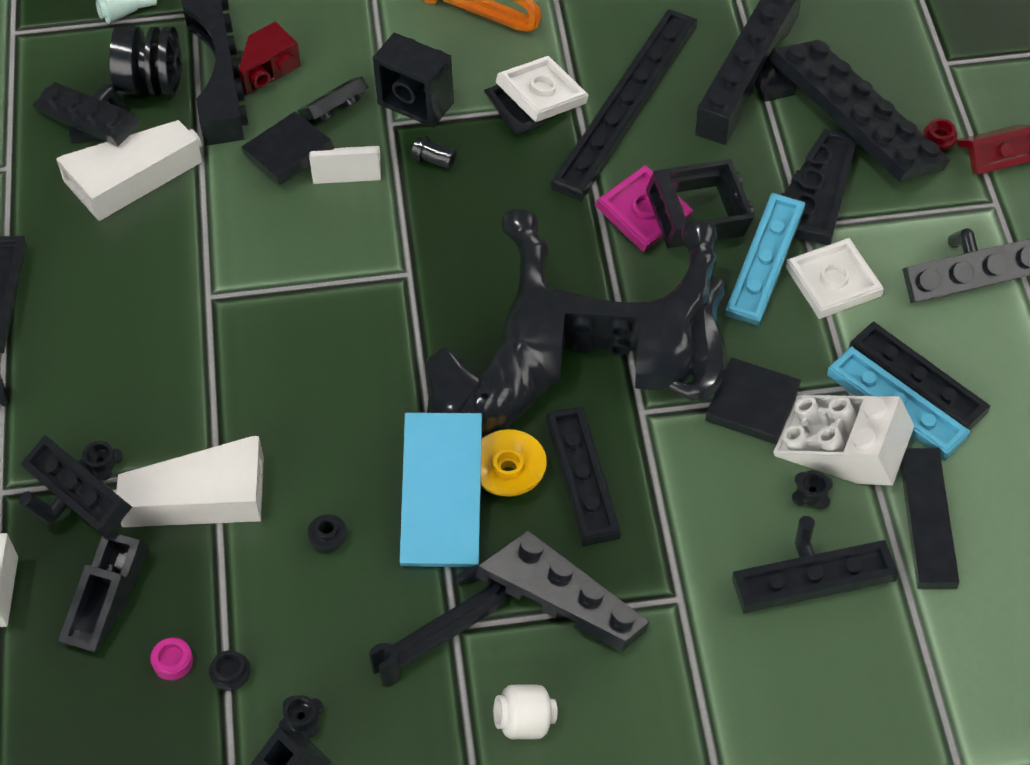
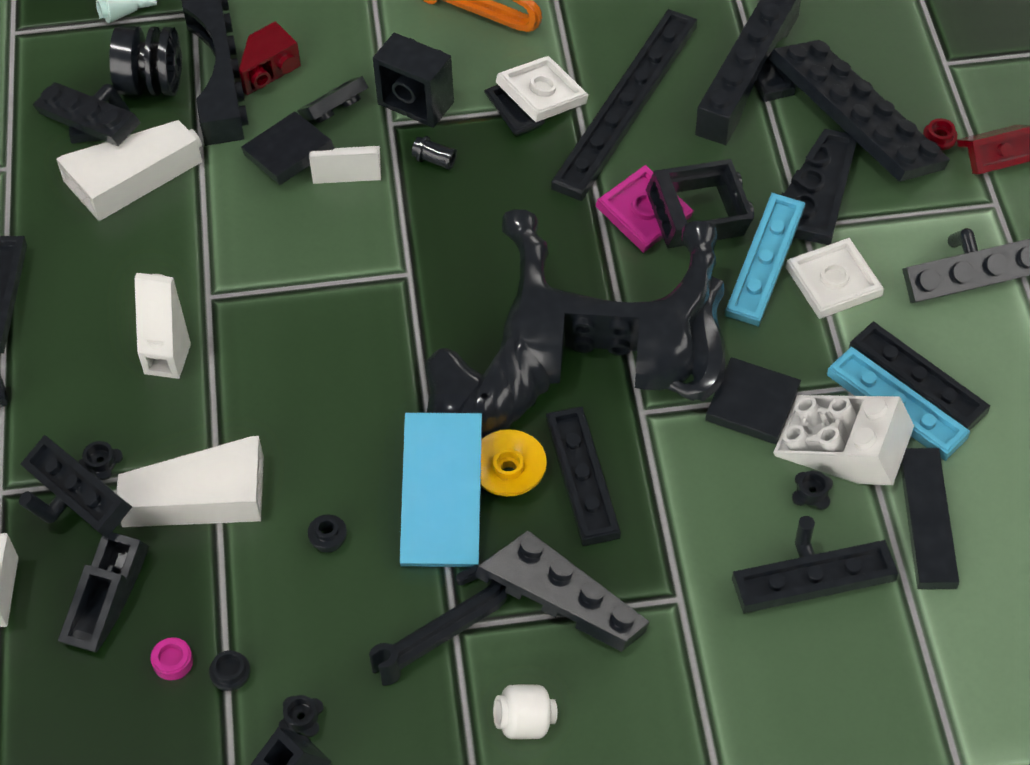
(160, 326): none -> white slope

